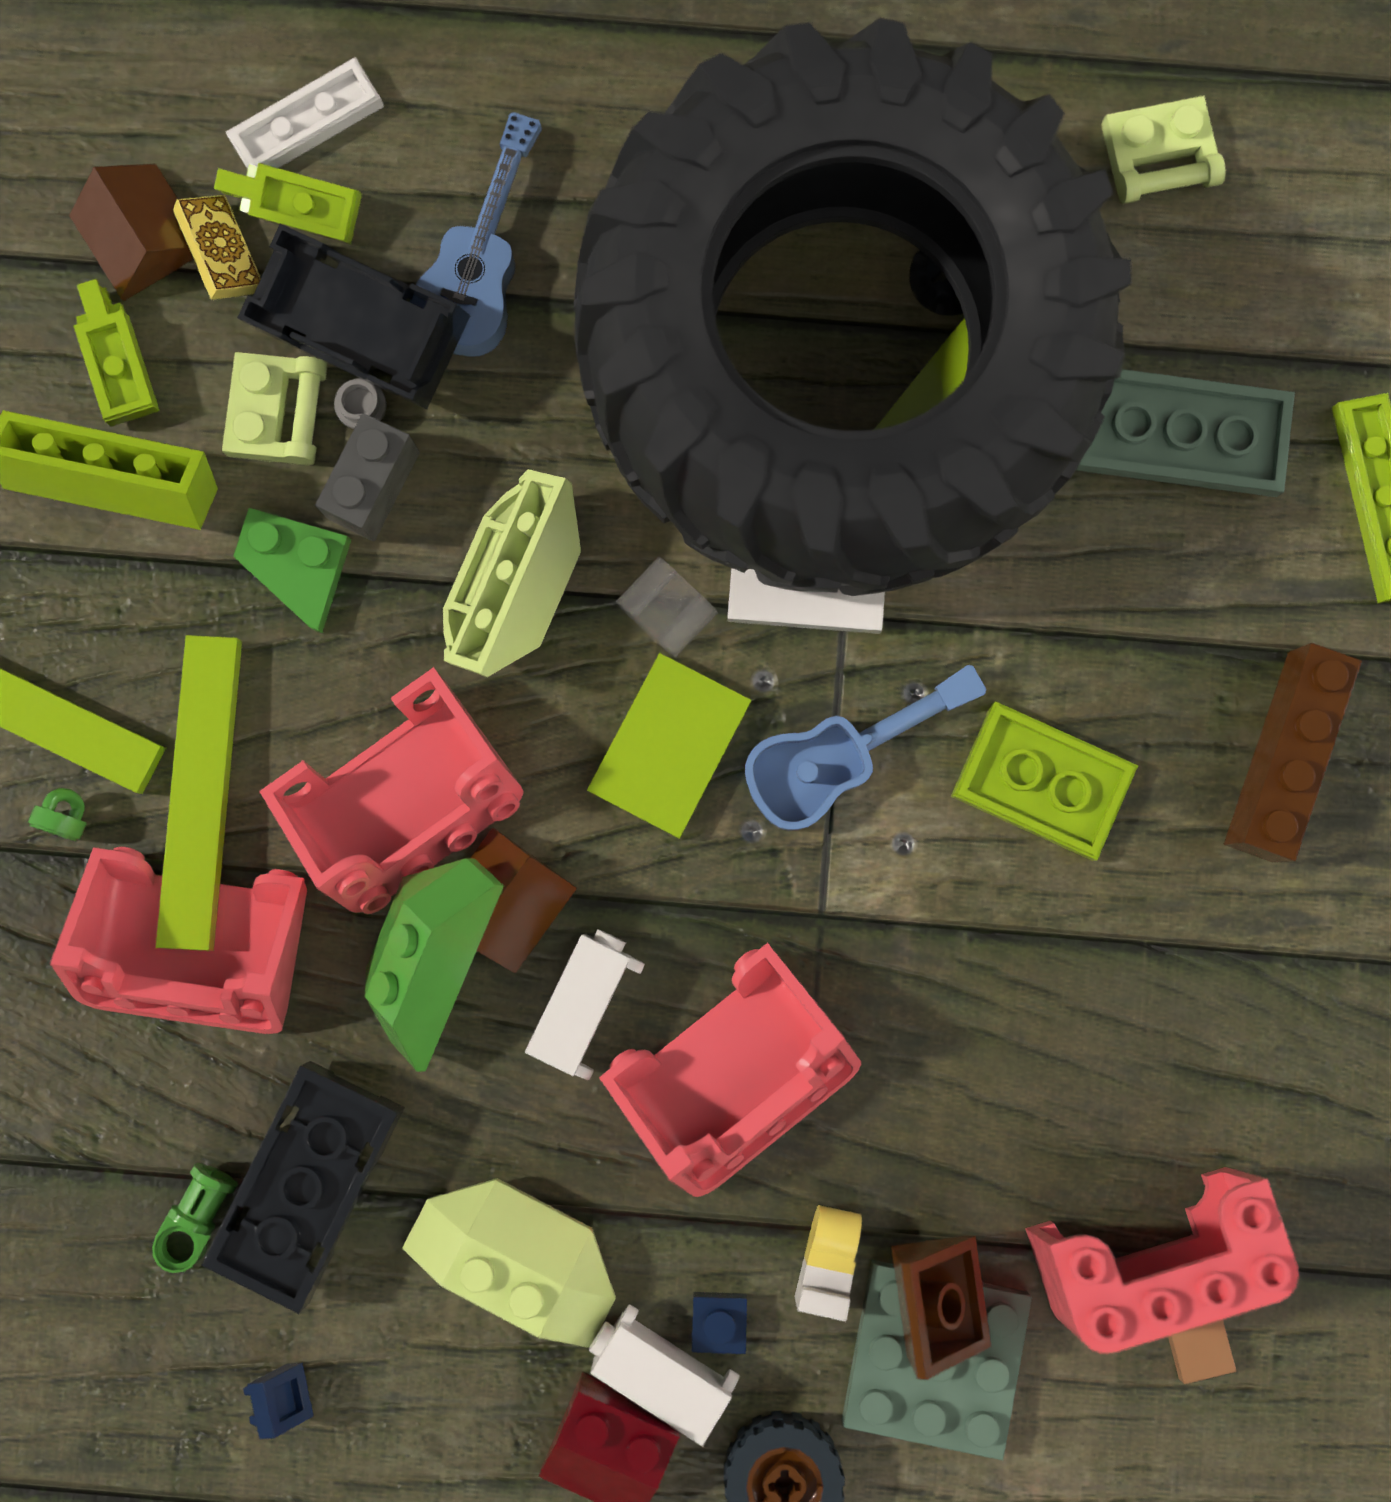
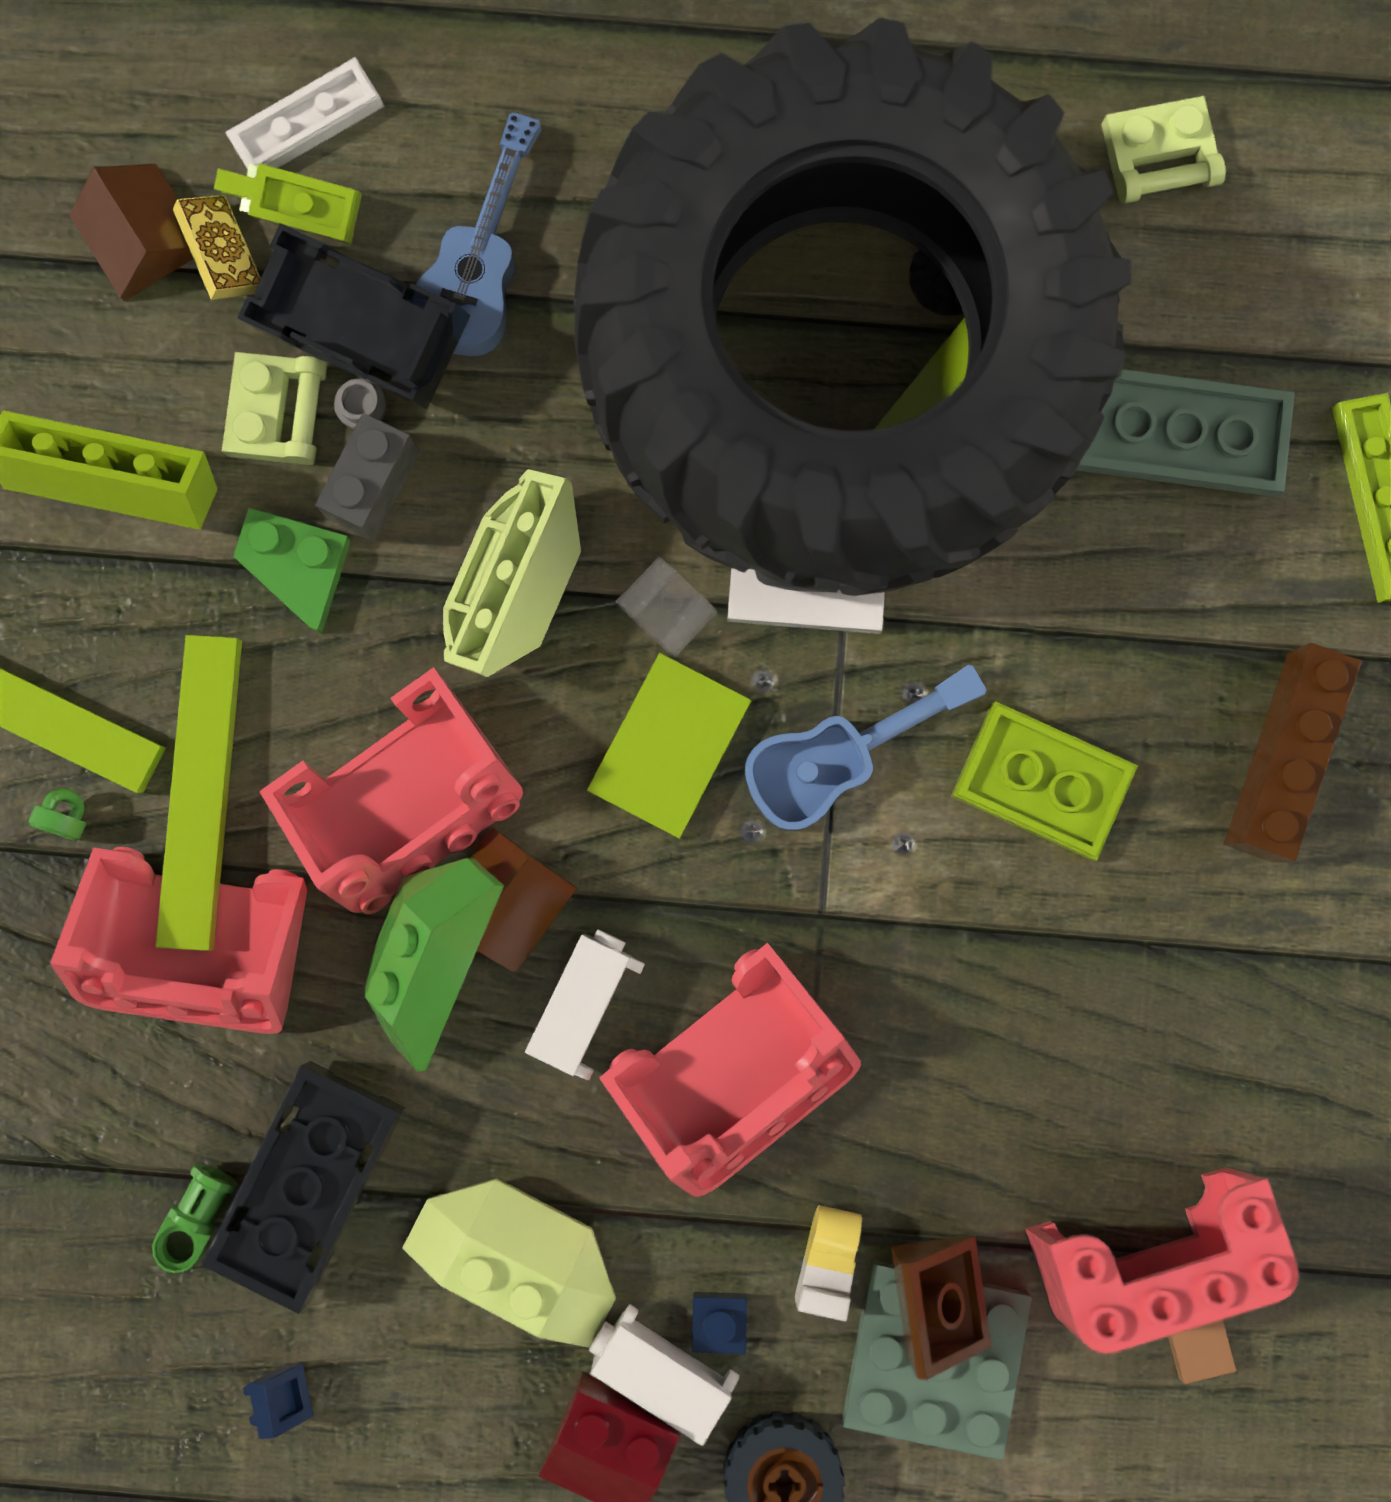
(113, 357): lime hinge -> none

